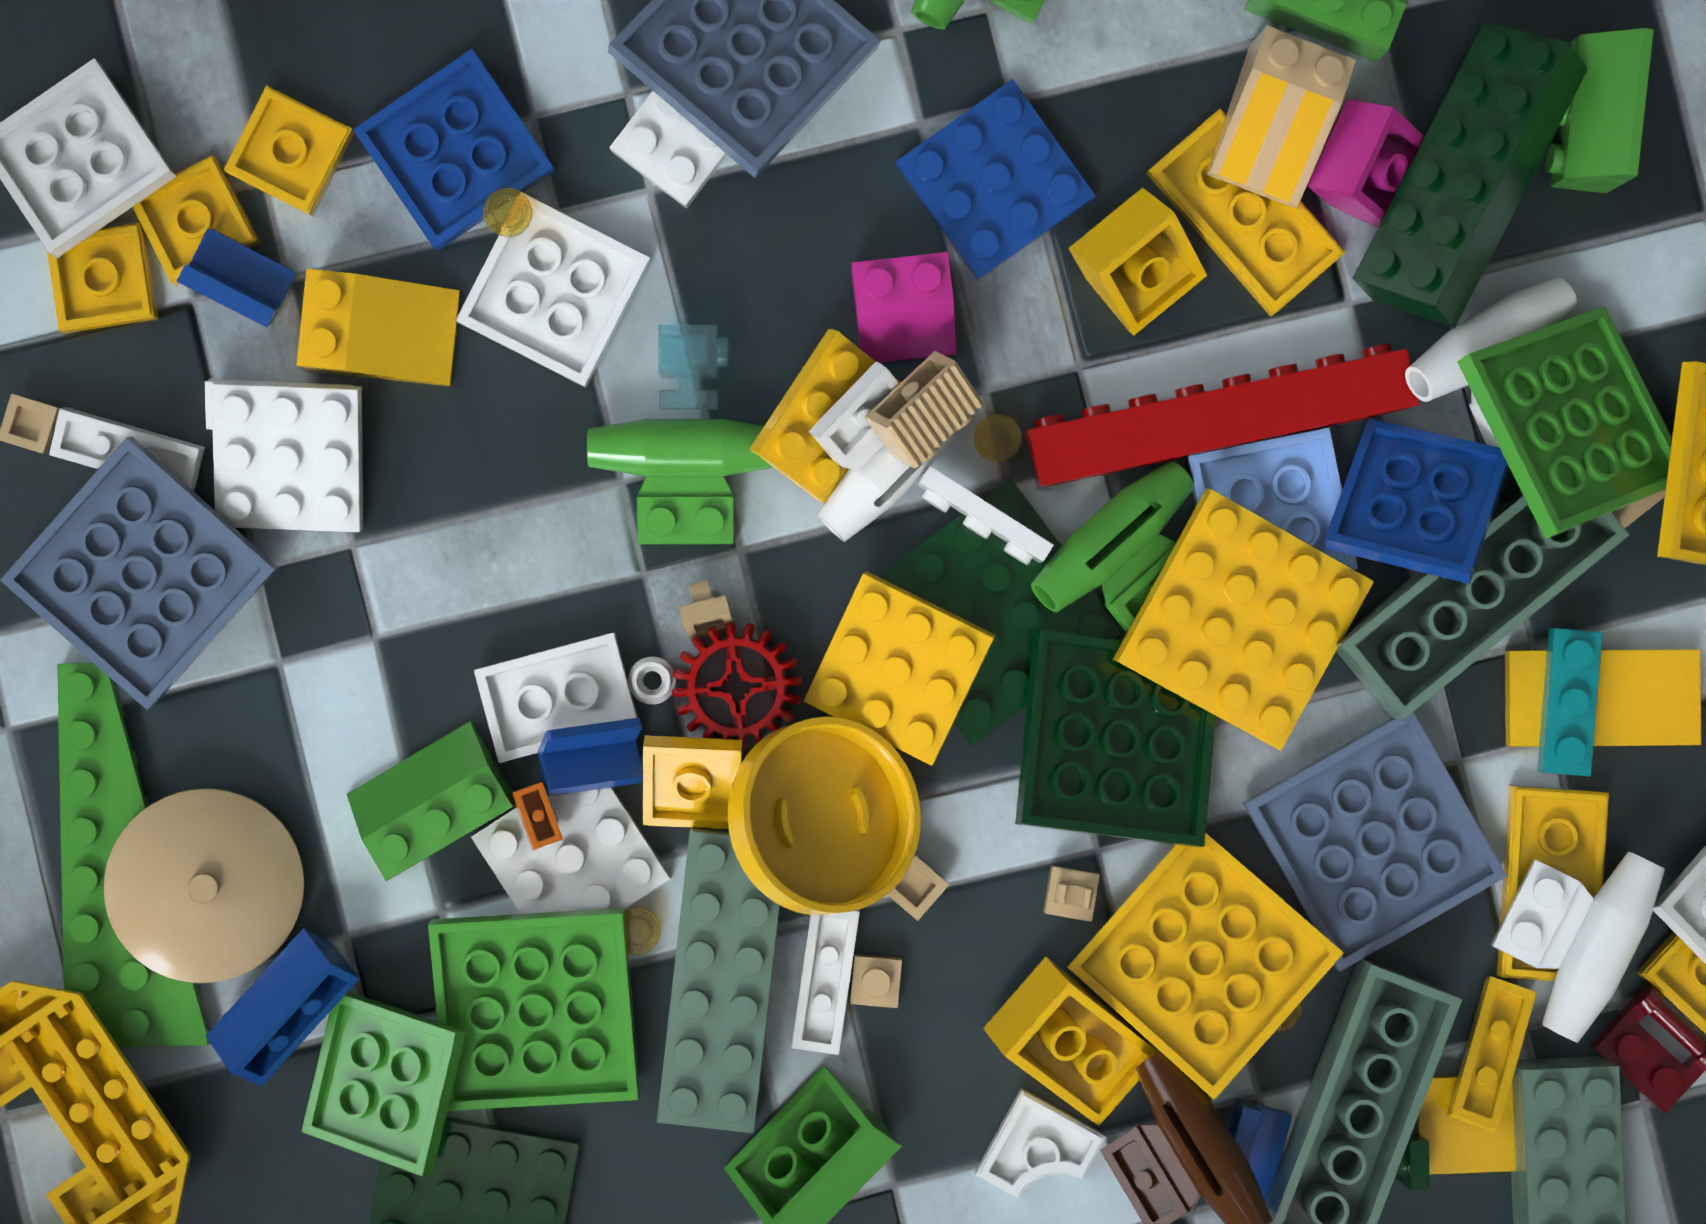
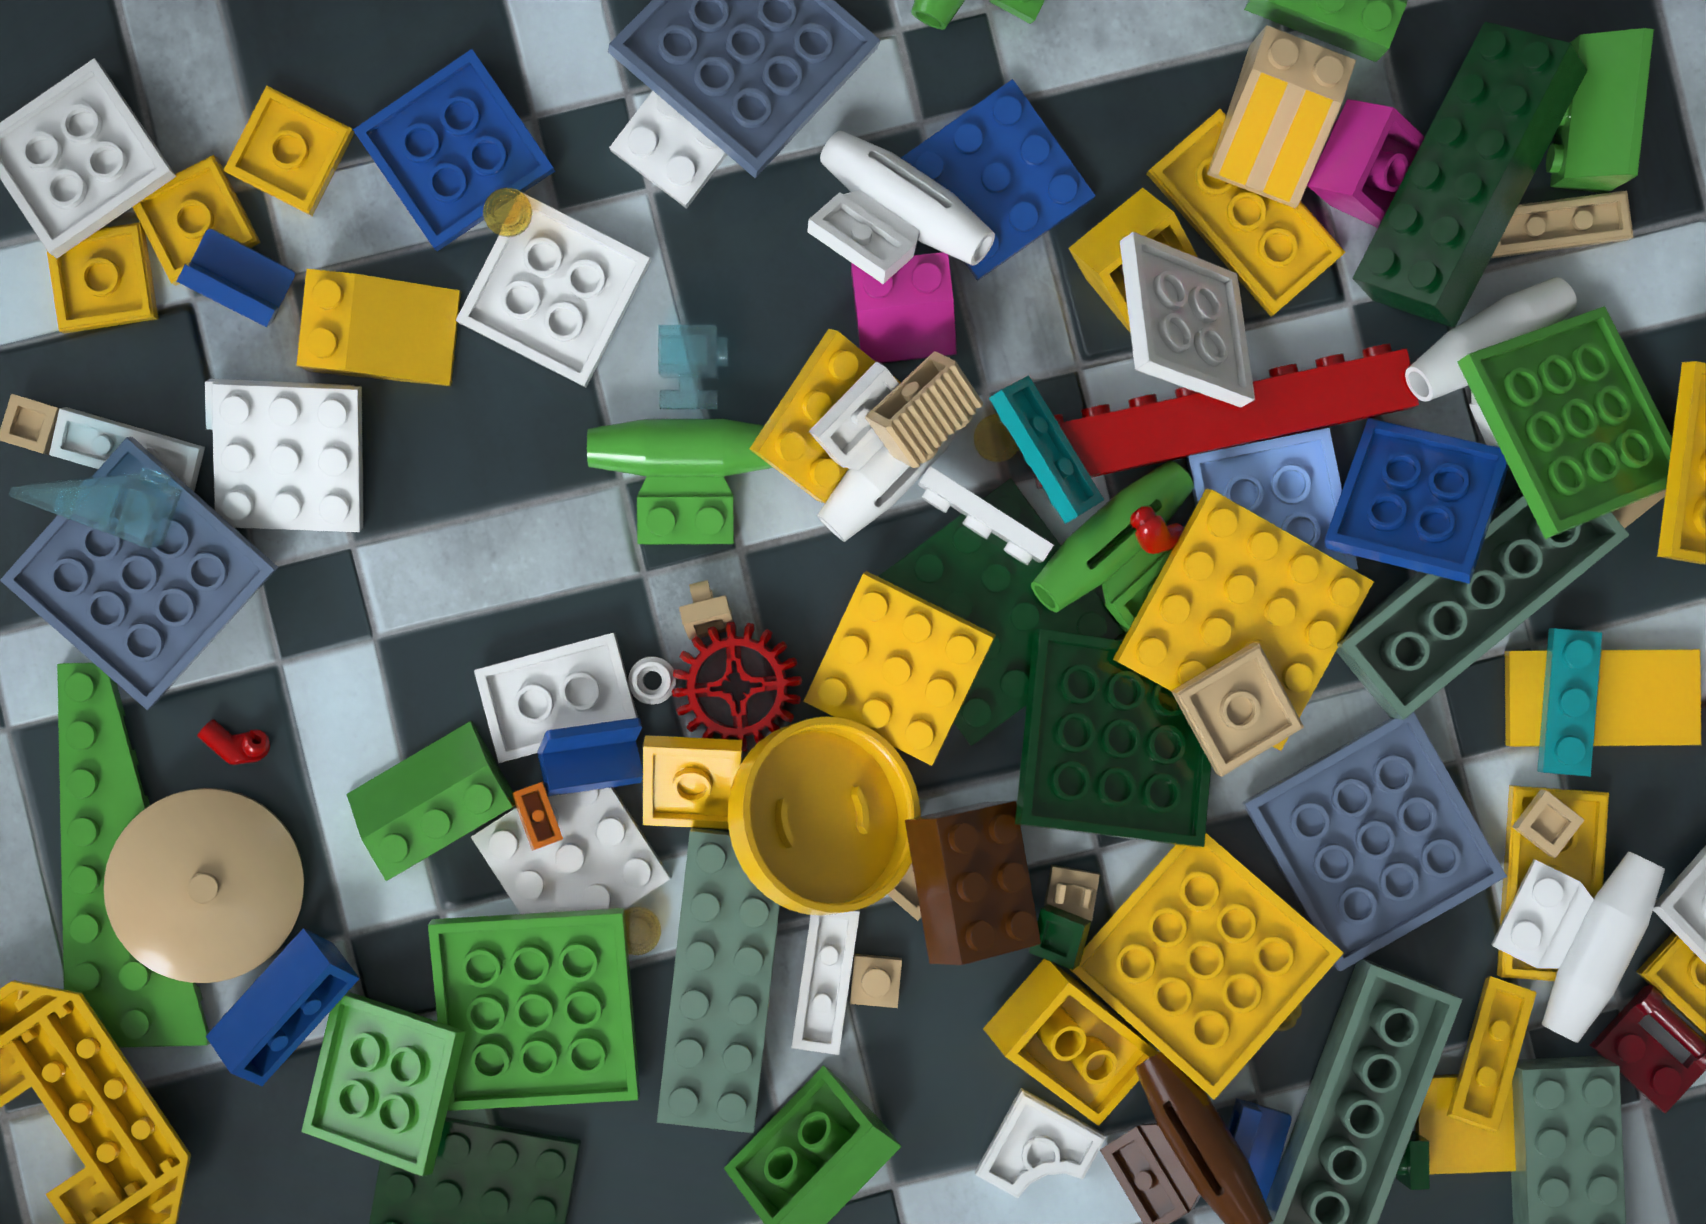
(120, 504): none -> clear light blue slope
(235, 748): none -> red arm
(891, 210): none -> white plate
(972, 883): none -> reddish brown brick
(1046, 449): none -> teal plate
(1061, 936): none -> dark green plate
(1152, 531): none -> red arm
(1186, 320): none -> white plate
(1237, 709): none -> tan tile
(1548, 823): none -> tan plate
(1567, 224): none -> tan tile

